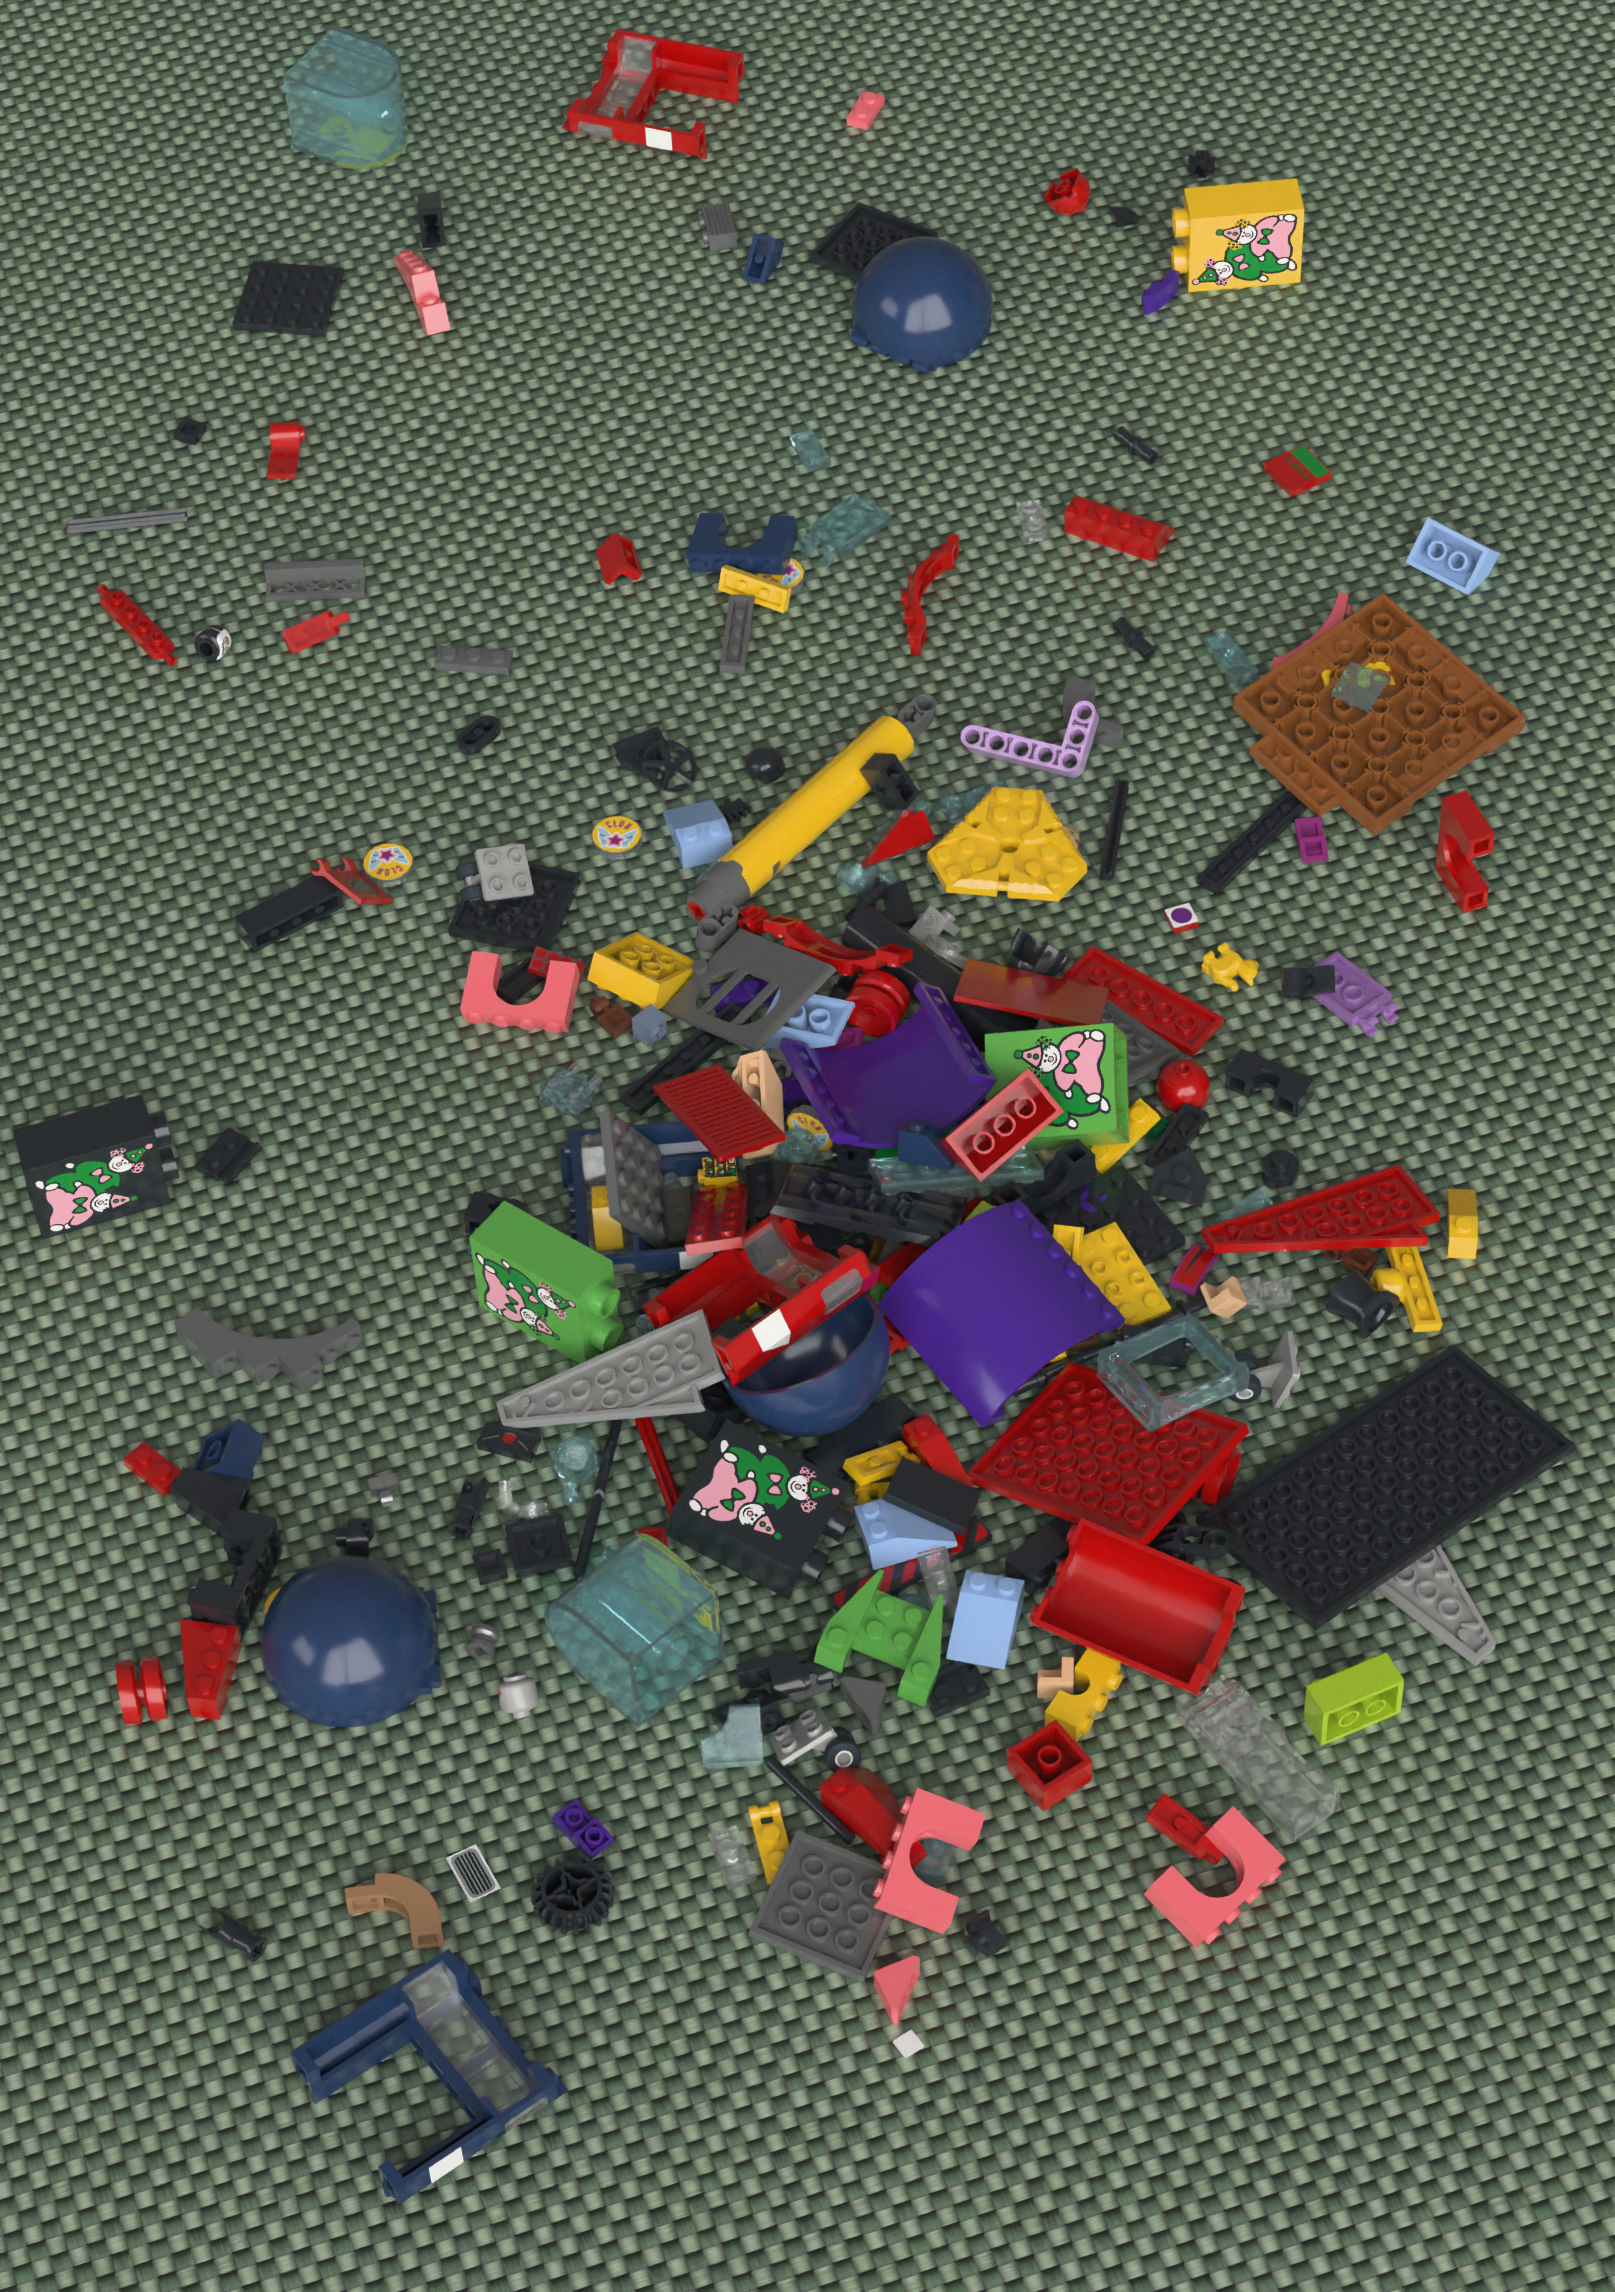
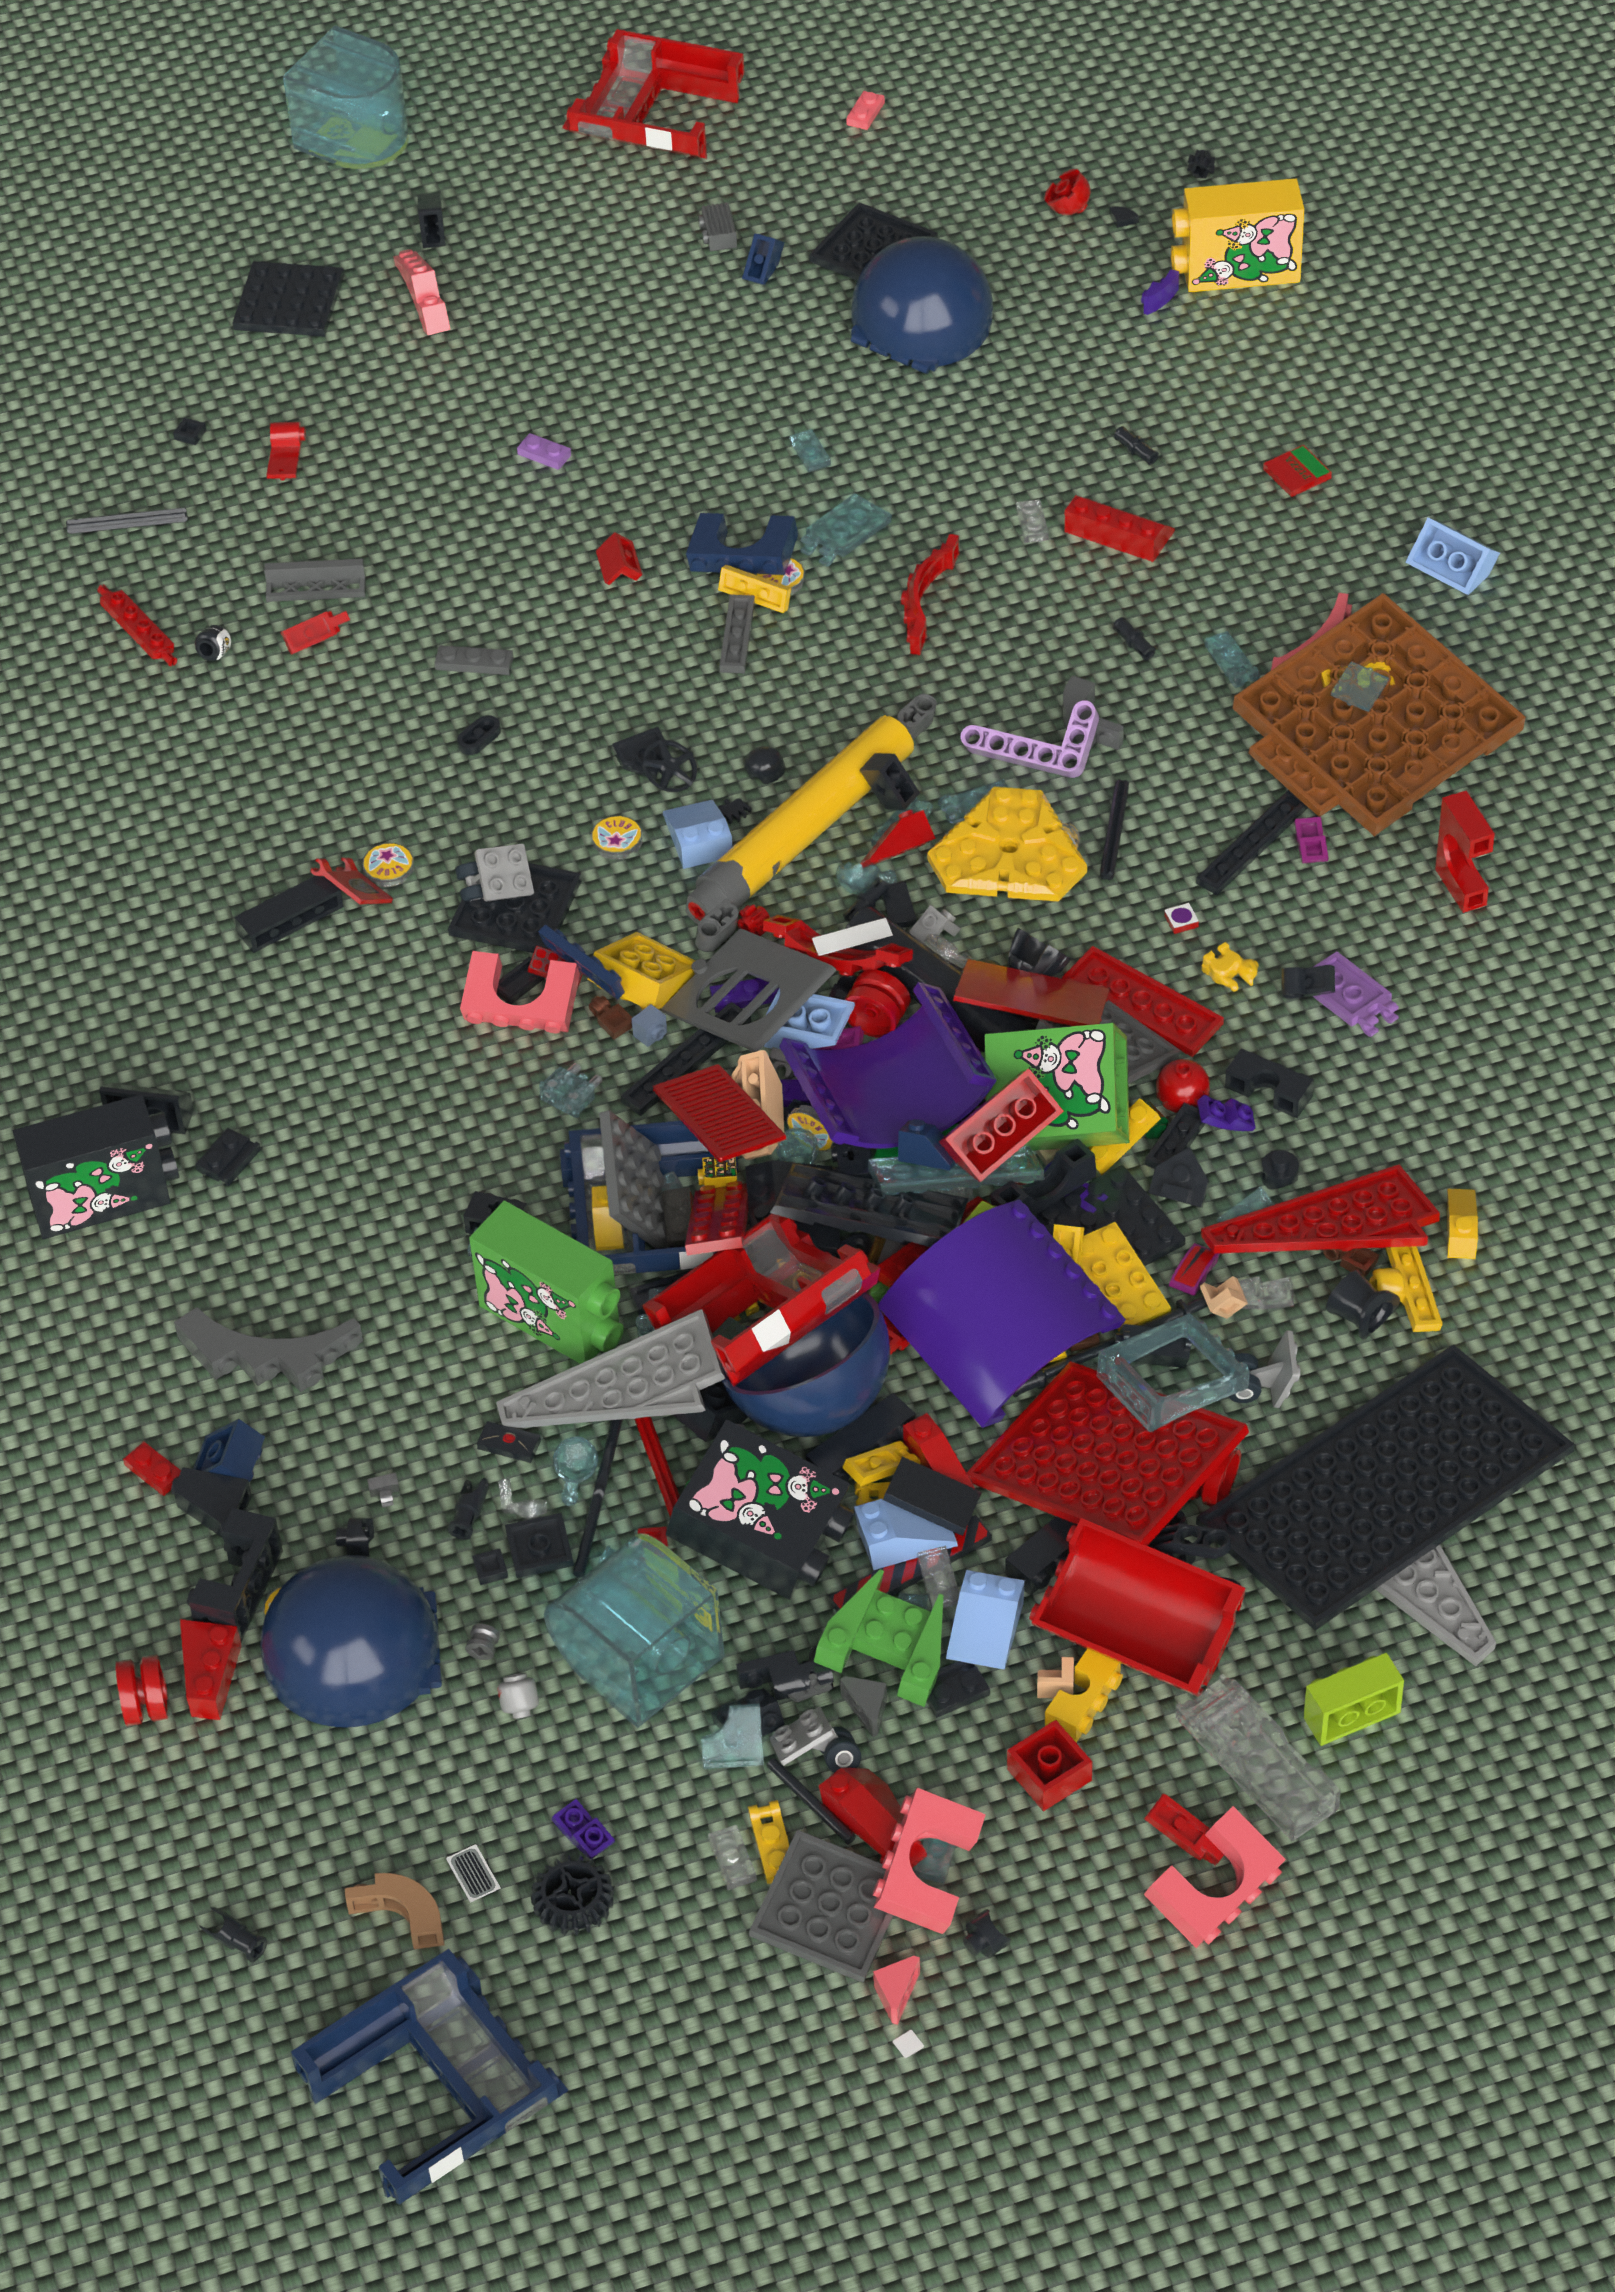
(174, 1104): none -> black slope
(544, 451): none -> medium lavender plate
(590, 967): none -> dark blue plate
(852, 936): none -> white sticker
(1228, 1116): none -> dark purple slope

